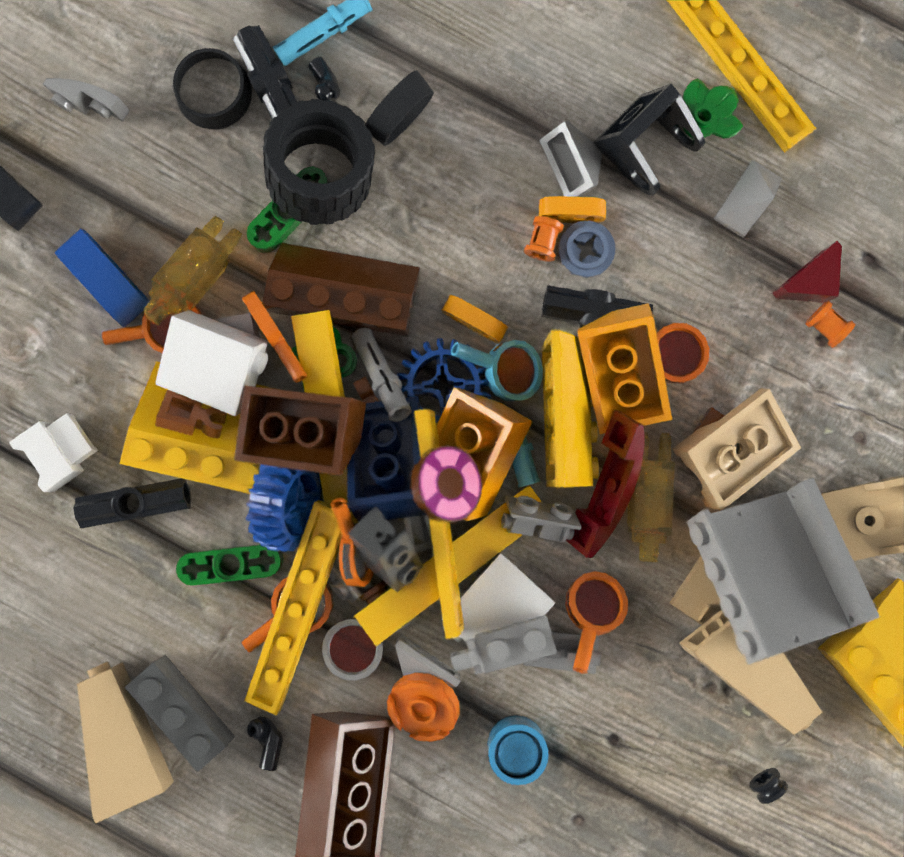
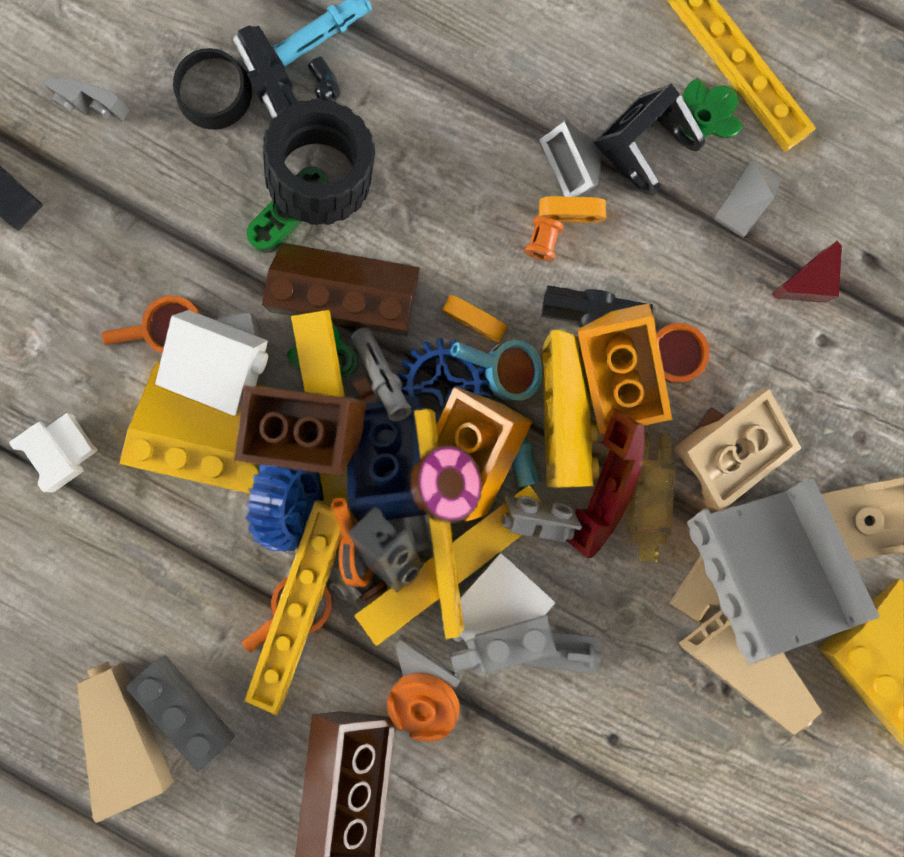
(102, 277): blue beam -> none
(113, 508): black piece -> none
(185, 414): dark orange plate -> none
(190, 271): clear yellow hinge -> none
(204, 577): green beam -> none
(271, 740): black arm -> none
(274, 336): orange piece -> none
(350, 651): piece -> none
(399, 108): black tyre -> none
(517, 750): dark azure piece -> none
(596, 607): piece -> none
(602, 245): sand blue gear -> none
(768, 786): black bush -> none
(830, 324): orange bush -> none

